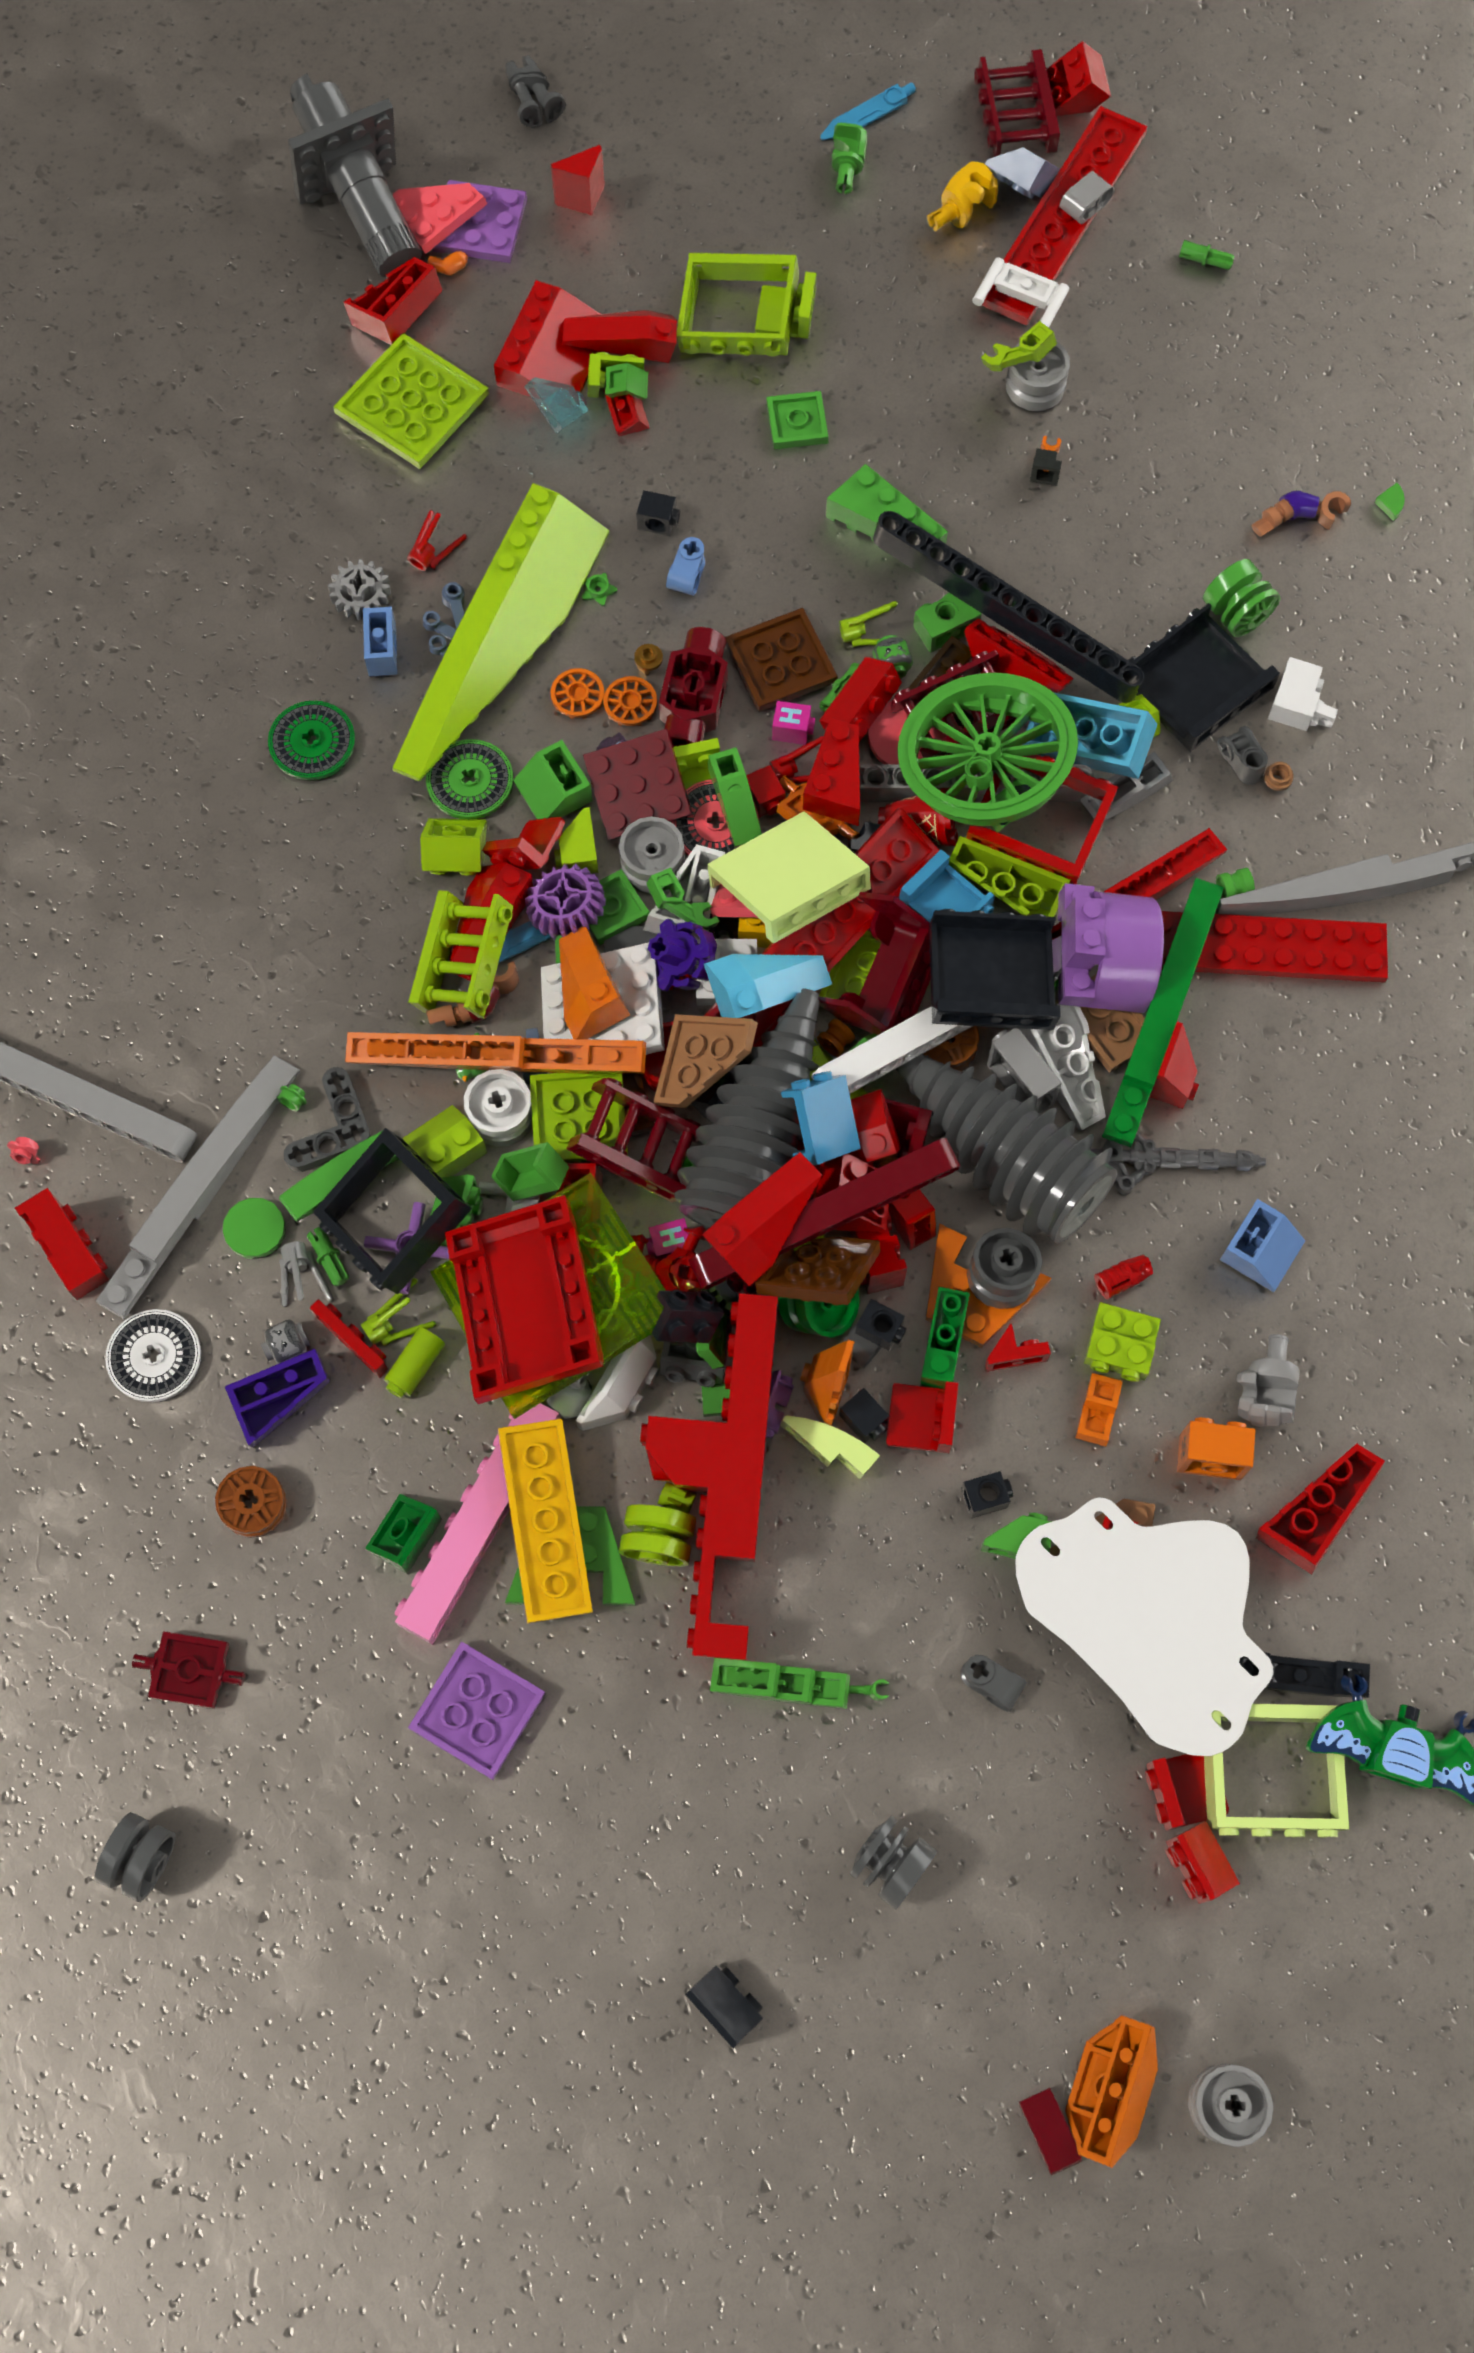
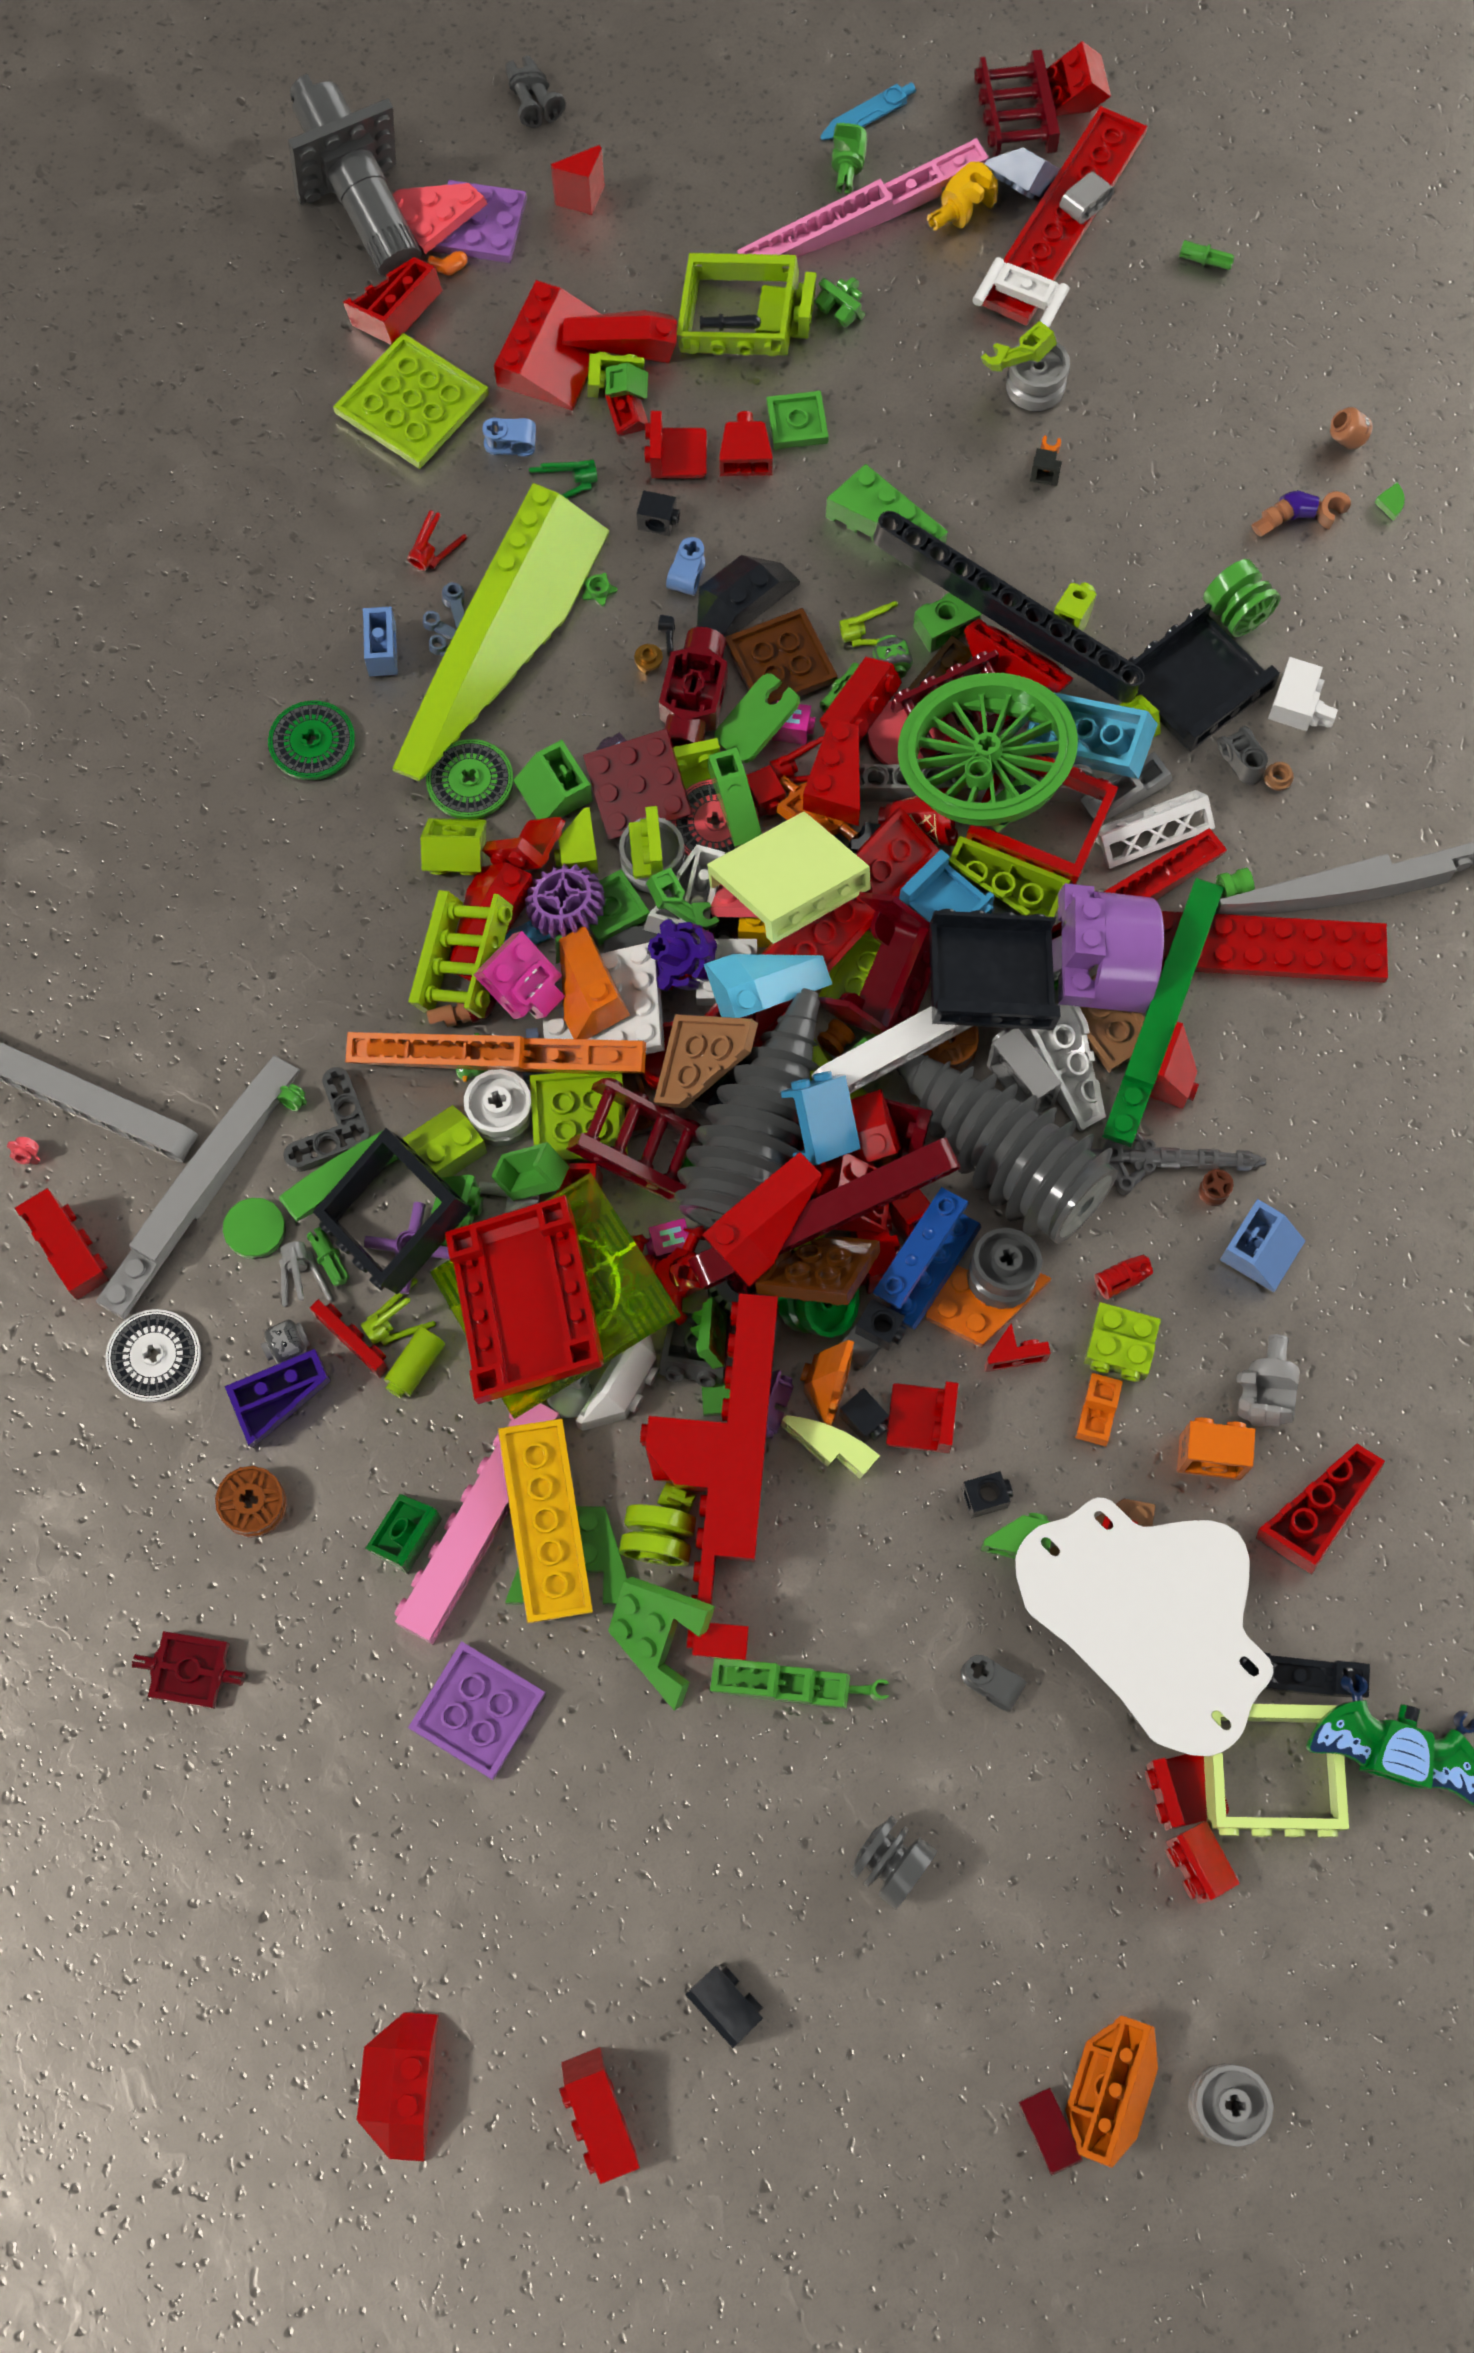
(135, 1857): dark grey wheel -> none
(361, 587): light grey gear -> none
(399, 2086): none -> red wedge
(512, 436): none -> medium blue piece
(521, 978): none -> dark pink piece
(557, 402): clear light blue slope -> none
(577, 693): orange wheel -> none
(582, 472): none -> green plant
(598, 2117): none -> red wedge
(630, 701): orange wheel -> none
(645, 1630): none -> bright green wing
(646, 845): none -> lime bracket
(667, 625): none -> black hand
(675, 450): none -> red bracket
(687, 1317): black bracket -> none
(731, 322): none -> black piece
(742, 593): none -> black wedge
(745, 448): none -> red torso
(754, 720): none -> bright green piece
(849, 307): none -> bright green hips
(868, 206): none -> bright pink slope
(928, 1257): none -> blue fence
(944, 1338): green slope -> none
(1077, 604): none -> lime torso
(1153, 817): none -> white fence
(1220, 1182): none -> copper wheel
(1351, 428): none -> nougat head

